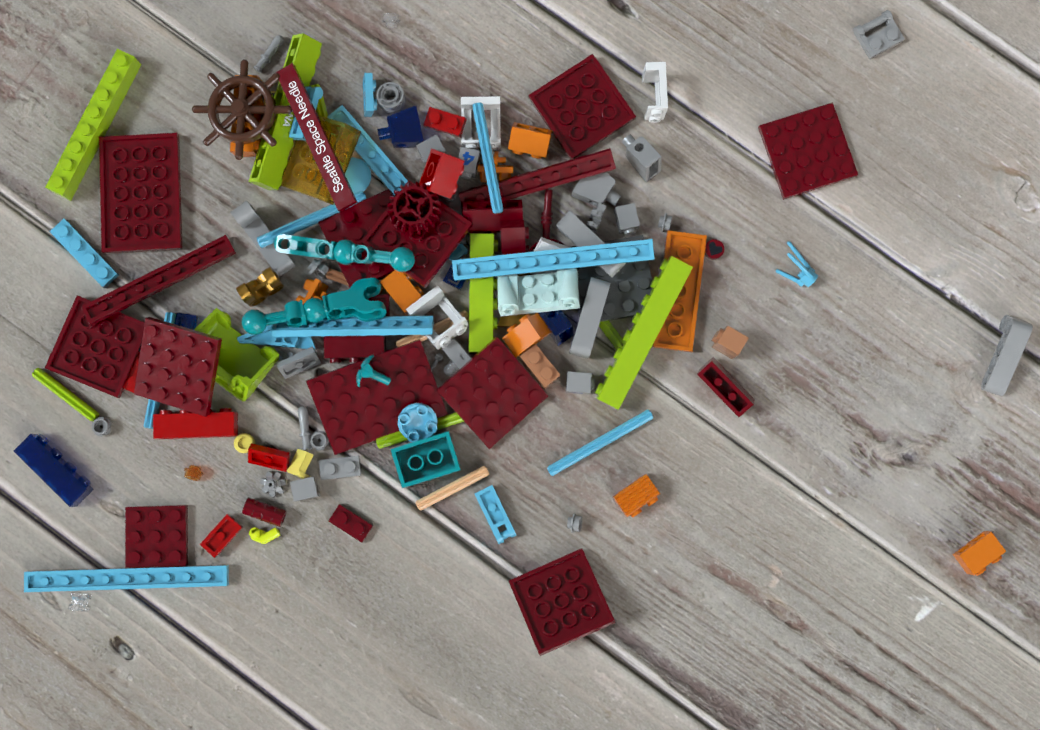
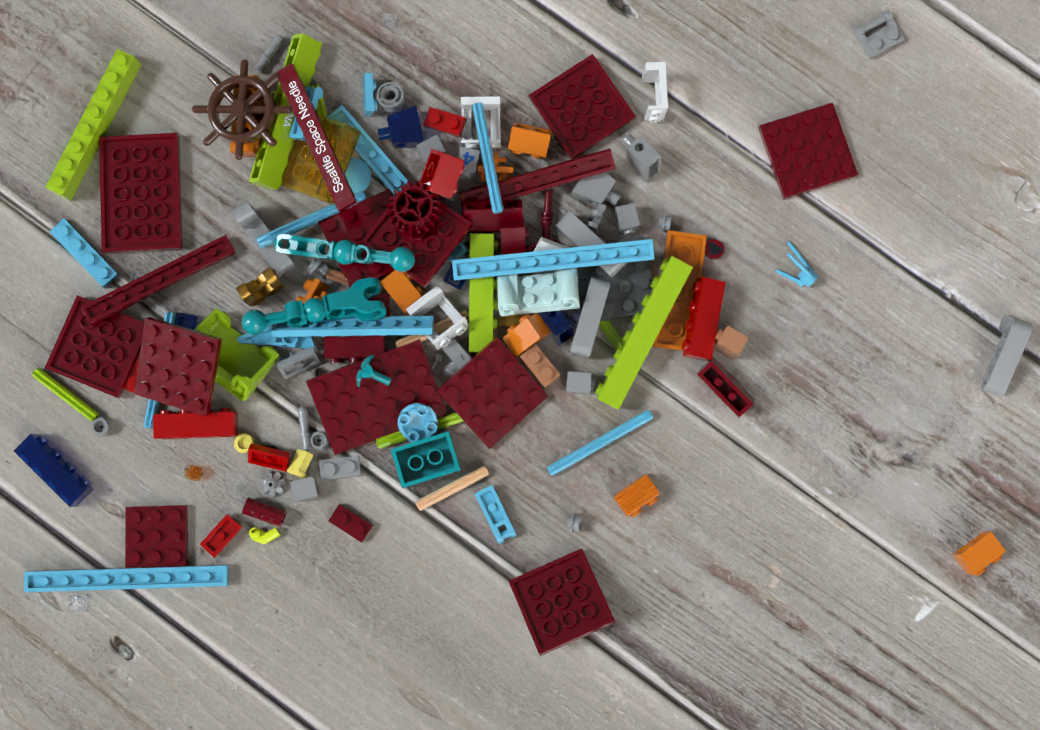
(703, 318): none -> red brick

